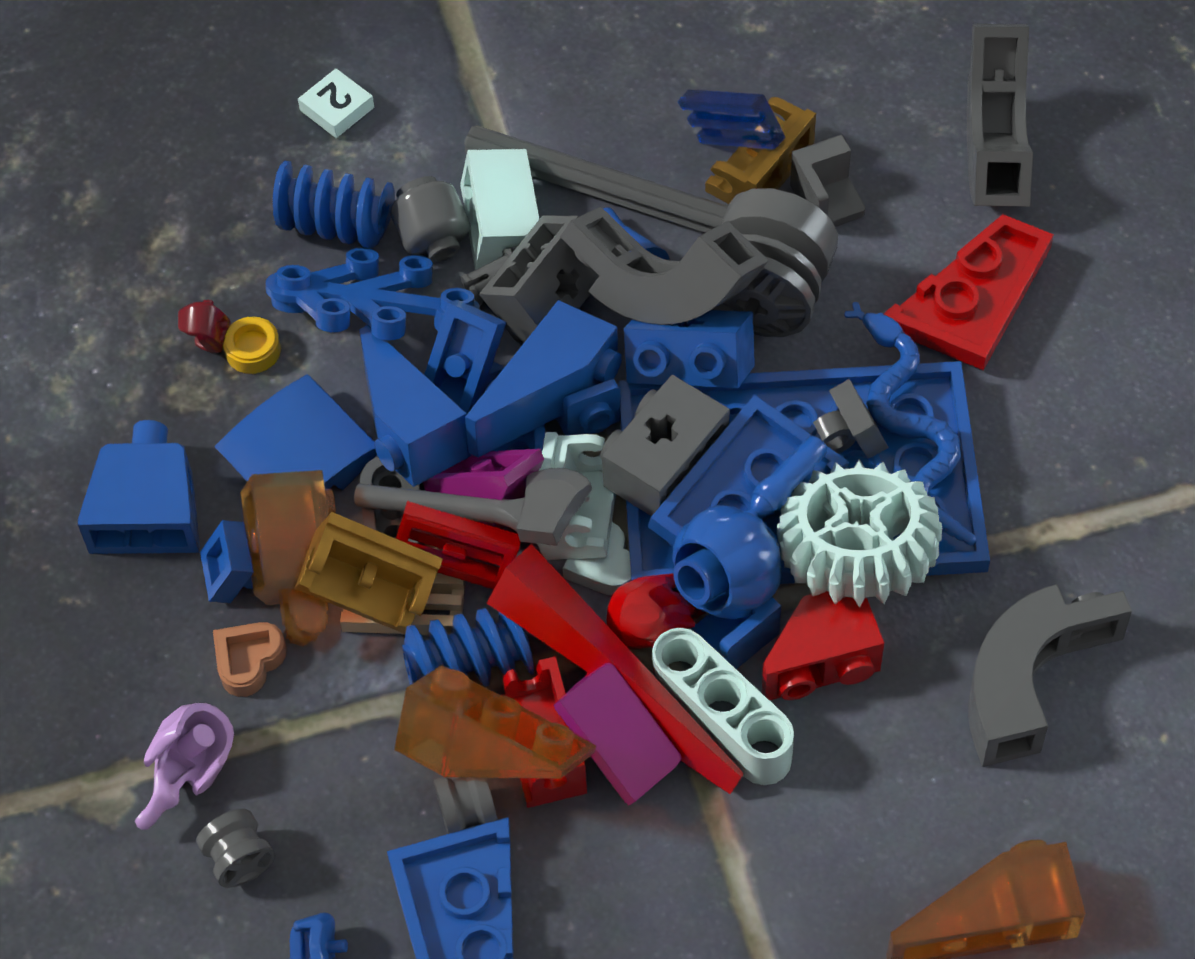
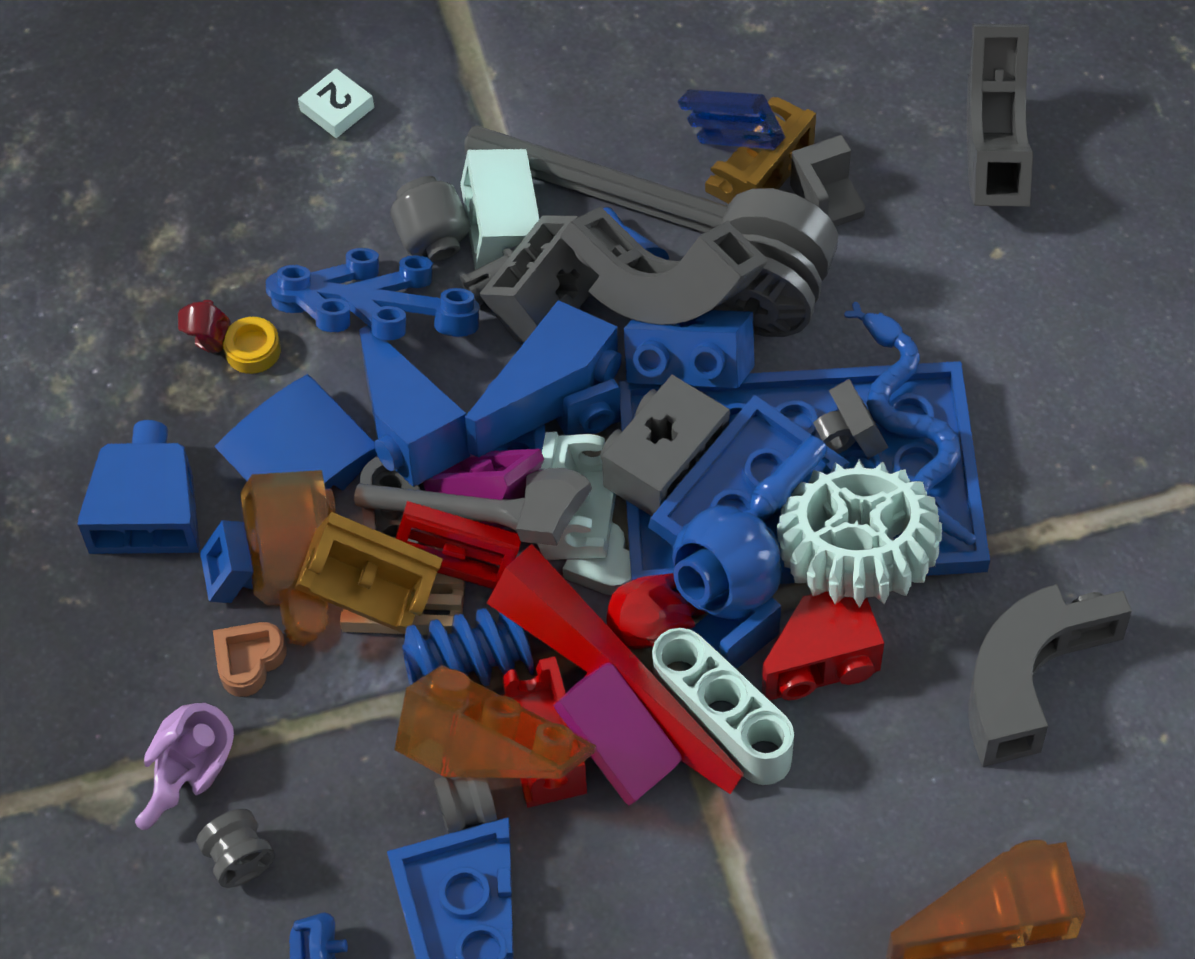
(330, 208): blue piece -> none
(465, 353): blue slope -> none
(977, 294): red wing -> none

